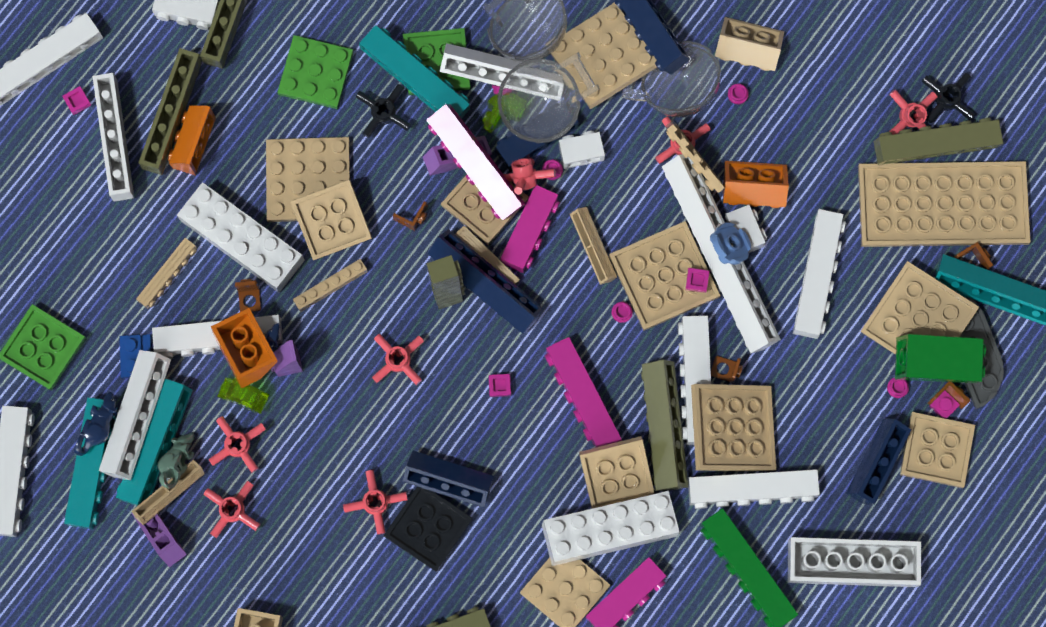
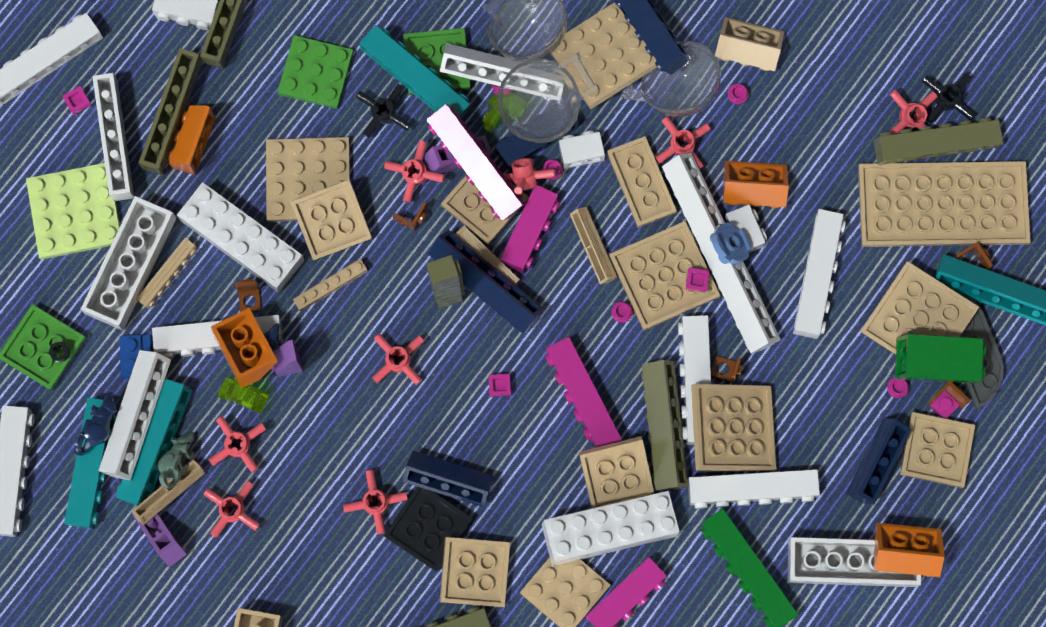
(54, 356): none -> black bush
(72, 211): none -> yellowish green plate
(128, 263): none -> white brick
(407, 170): none -> coral bar
(474, 572): none -> tan plate
(641, 182): none -> tan plate
(689, 150): tan wing -> none
(908, 550): none -> orange slope

